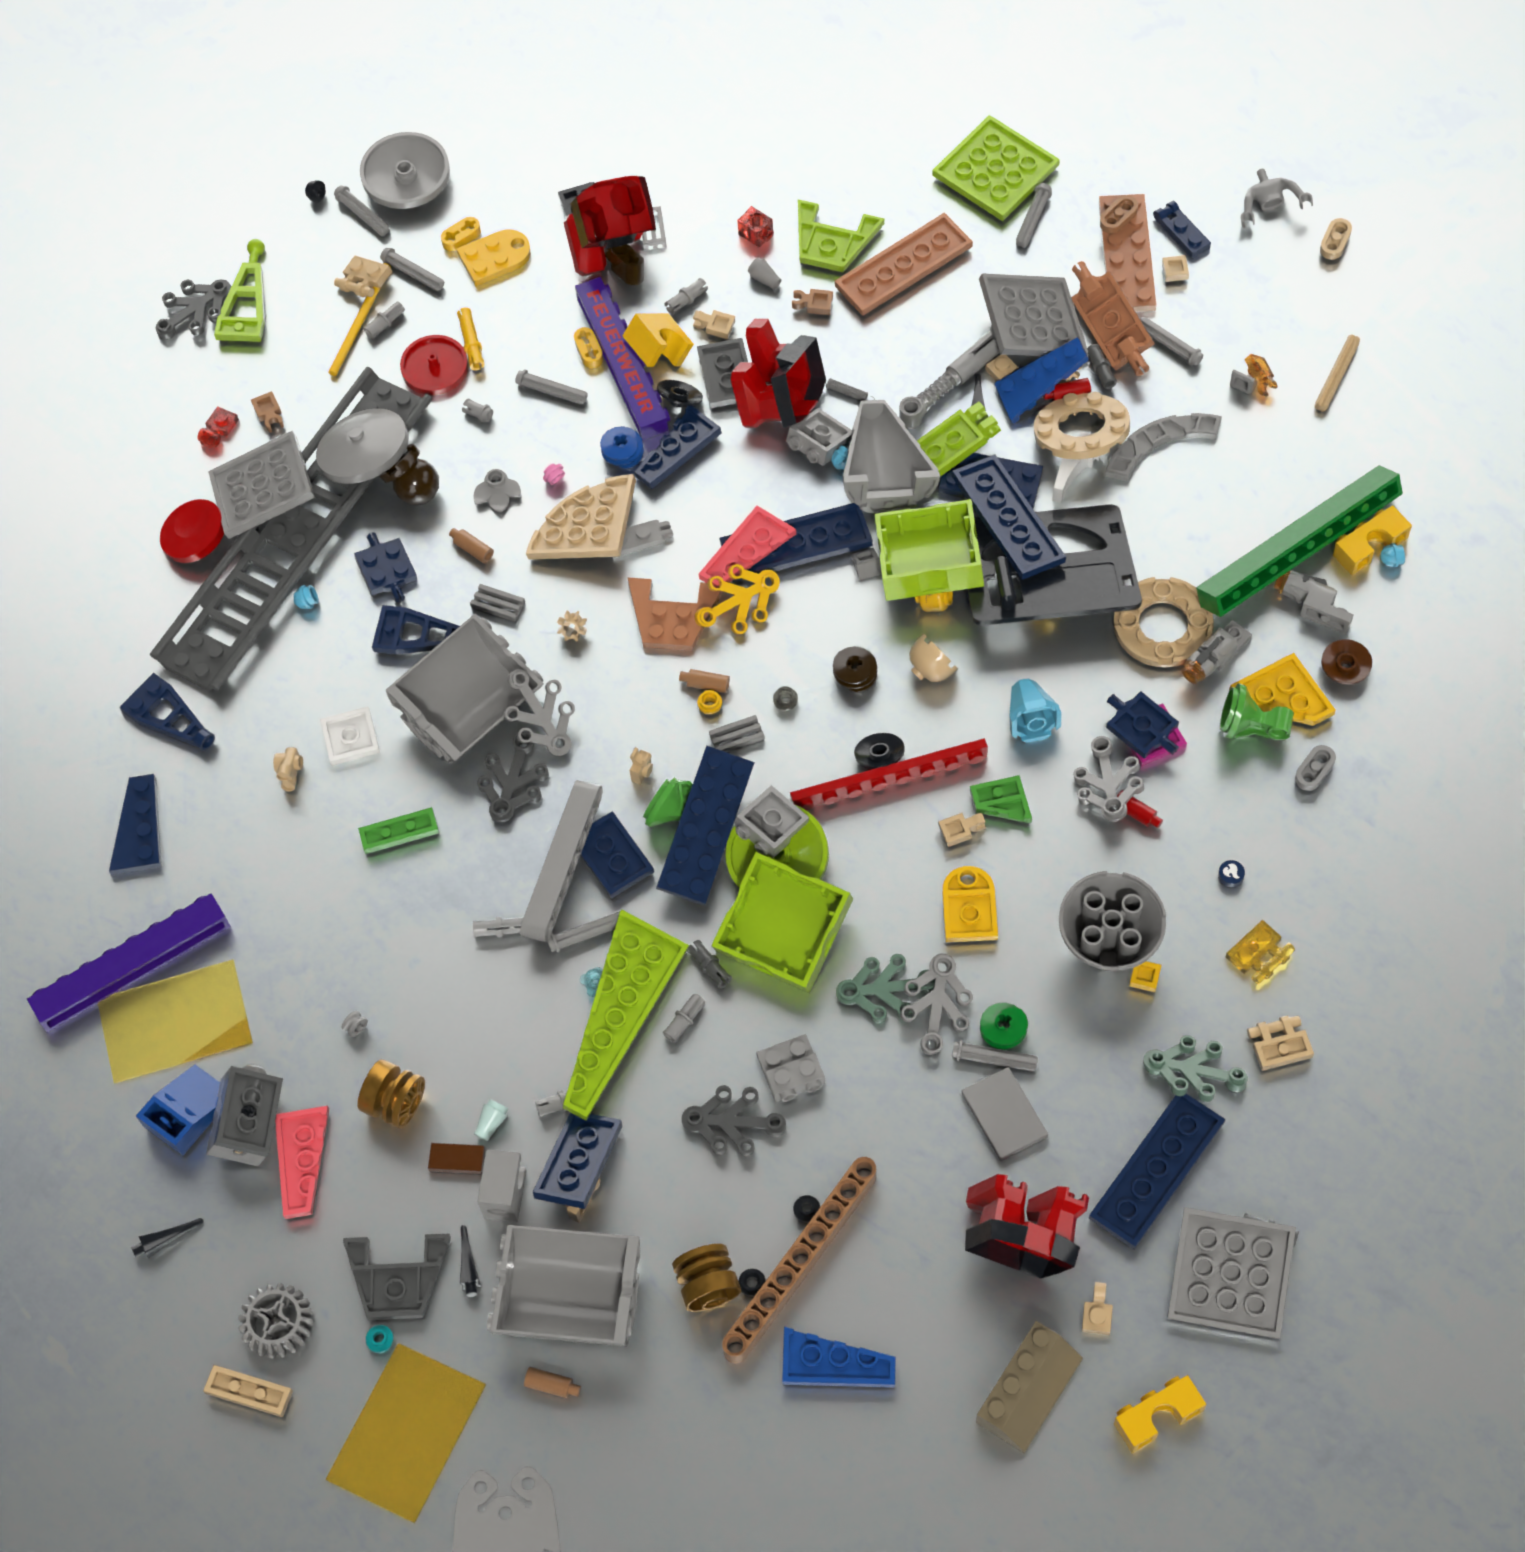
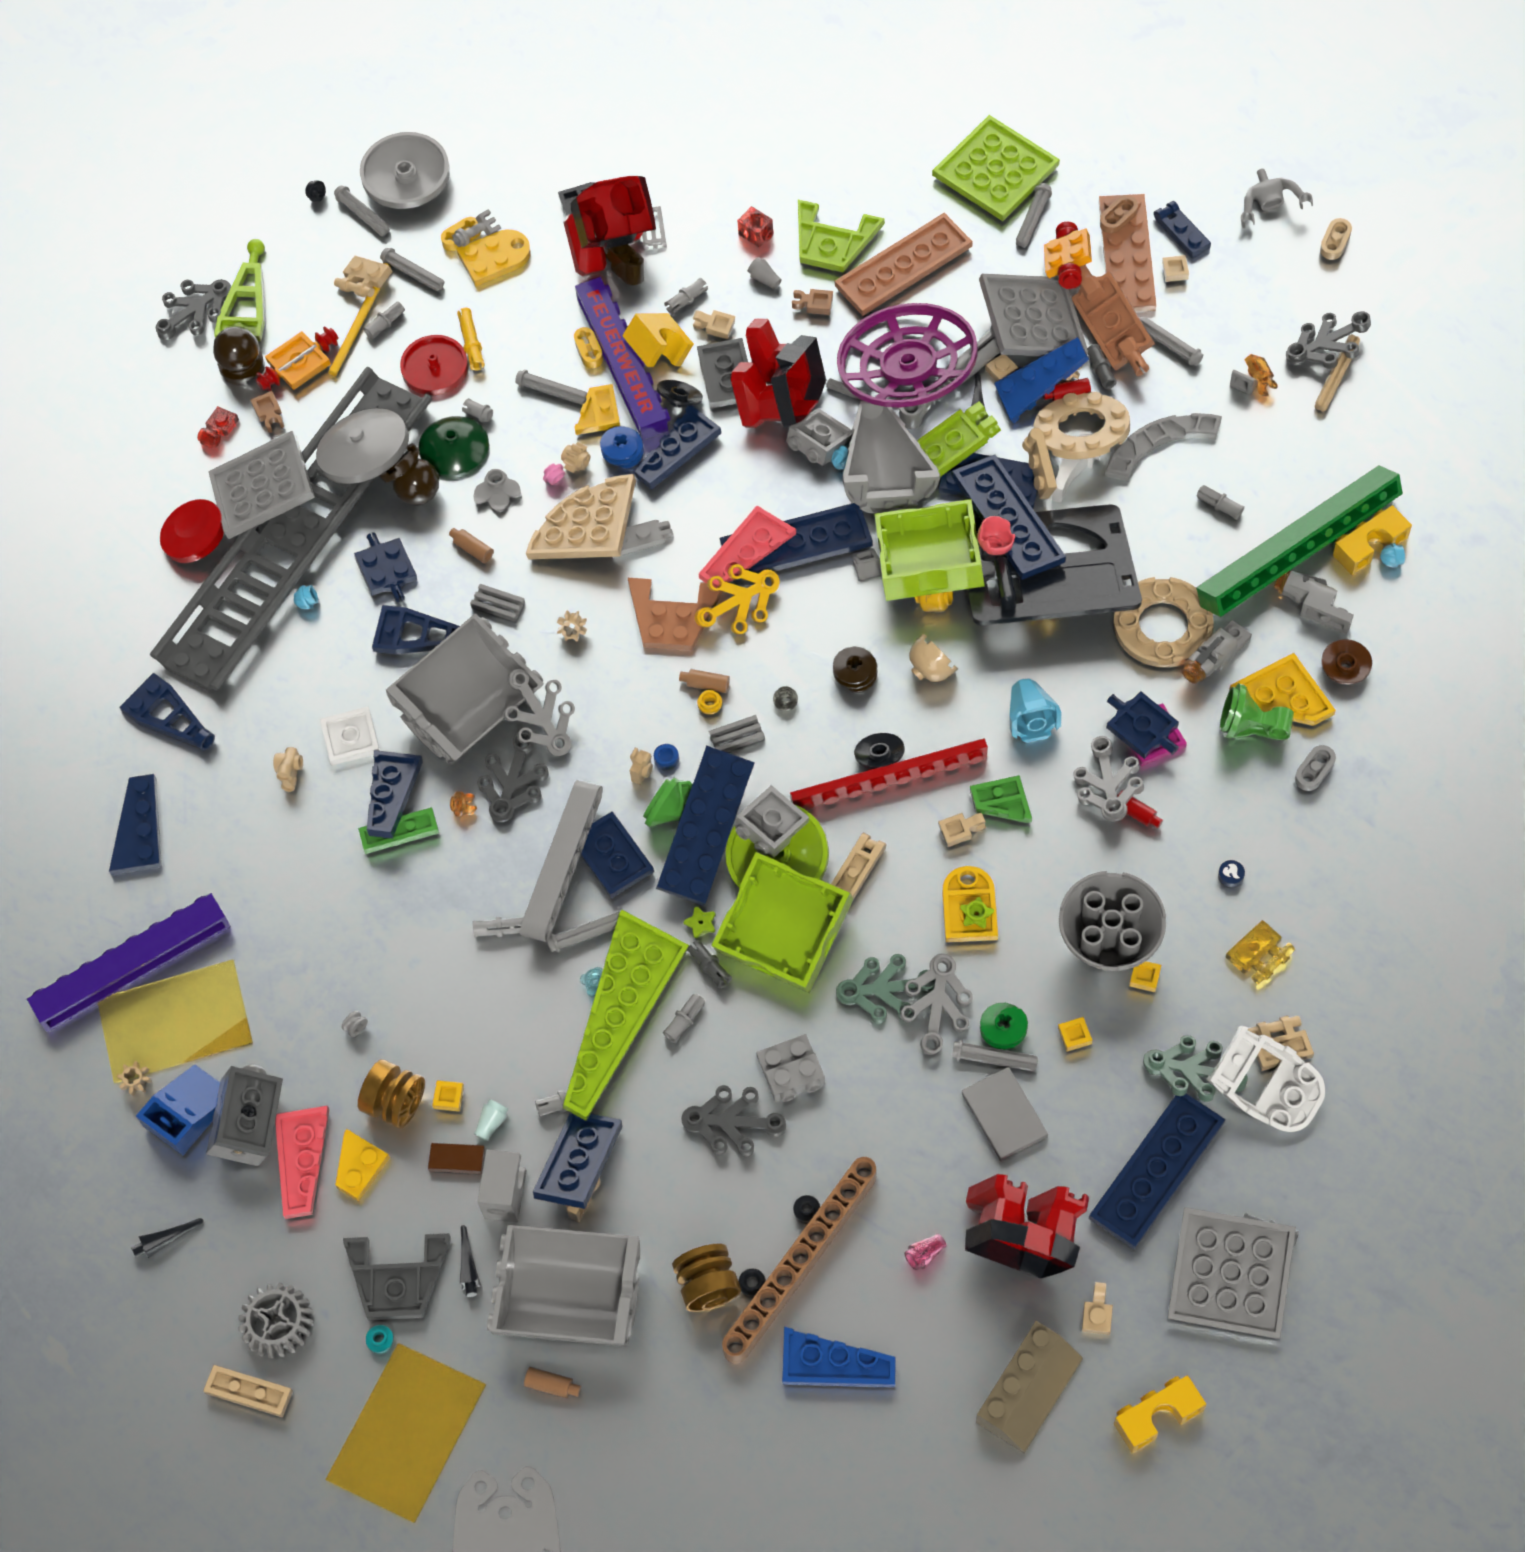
(138, 1084): none -> tan gear
(238, 355): none -> dark brown tile
(297, 360): none -> light orange plate
(358, 1165): none -> yellow wing
(390, 790): none -> dark blue wing
(448, 1095): none -> yellow plate
(456, 455): none -> dark green dish
(459, 804): none -> clear orange plate
(461, 237): none -> light grey hinge
(575, 457): none -> tan gear
(598, 411): none -> yellow wing
(666, 756): none -> blue tile
(705, 927): none -> lime plate
(858, 864): none -> tan plate
(903, 351): none -> magenta dish
(923, 1252): none -> clear pink cone
(976, 906): none -> lime plate
(995, 535): none -> coral hair
(1040, 463): none -> tan plate
(1067, 253): none -> light orange plate
(1075, 1034): none -> yellow plate
(1220, 502): none -> light grey axle
(1290, 1094): none -> white slope
(1301, 351): none -> dark grey plant

